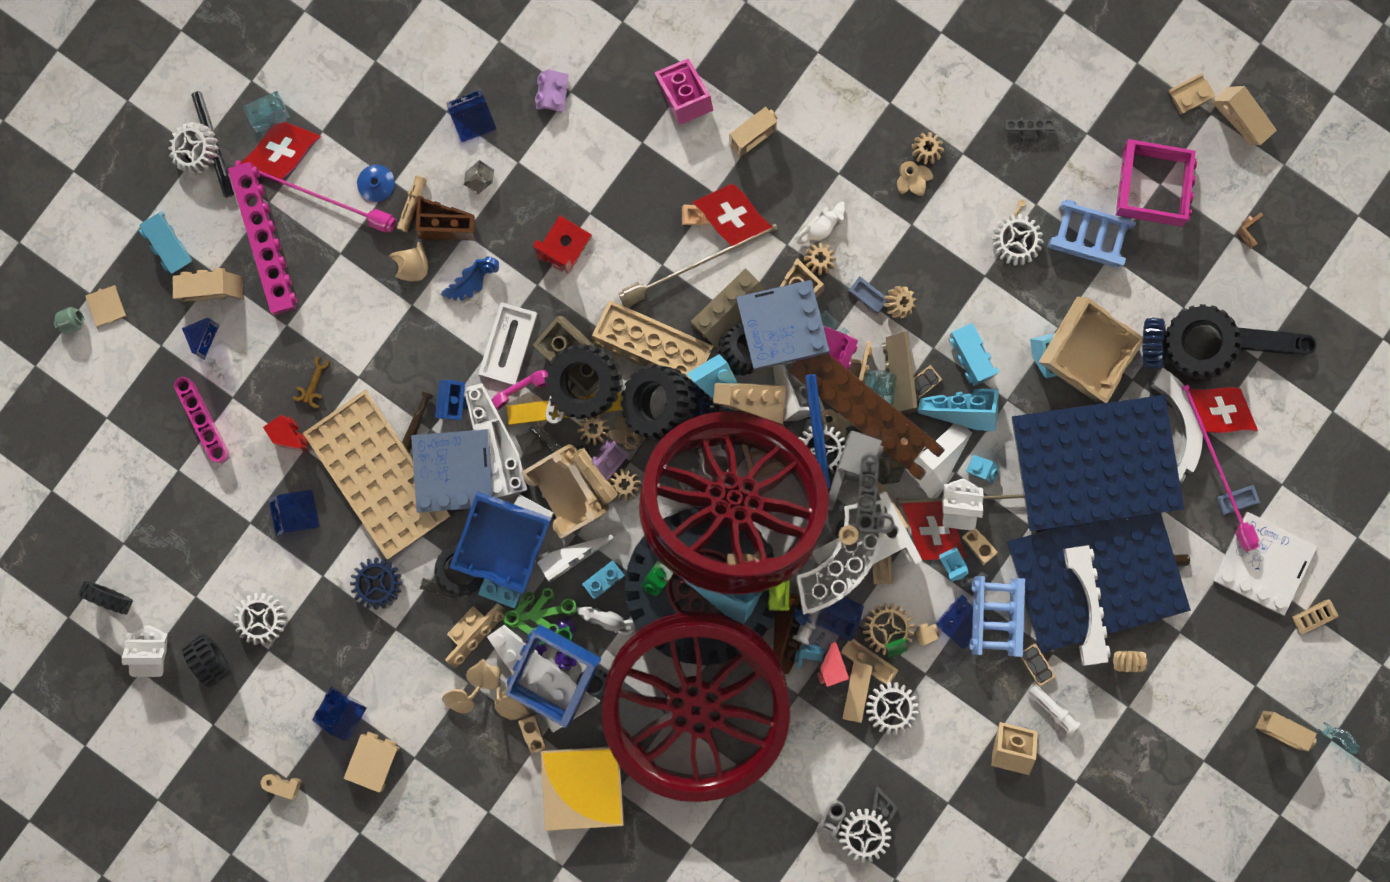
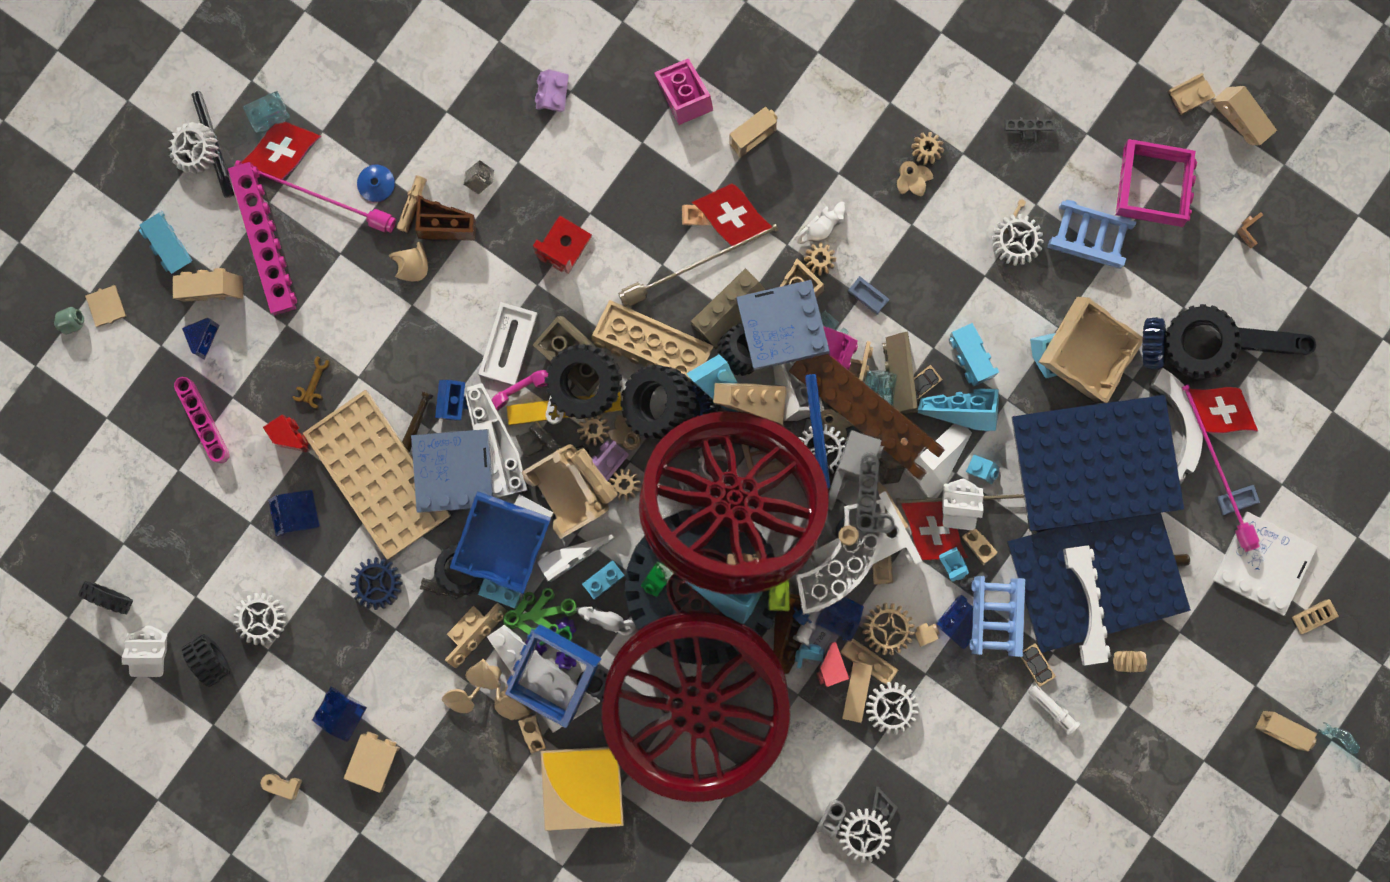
(471, 115): clear blue bracket -> none
(471, 279): blue plant -> none
(893, 302): tan gear -> none
(896, 648): green slope -> none
(1014, 748): tan slope -> none

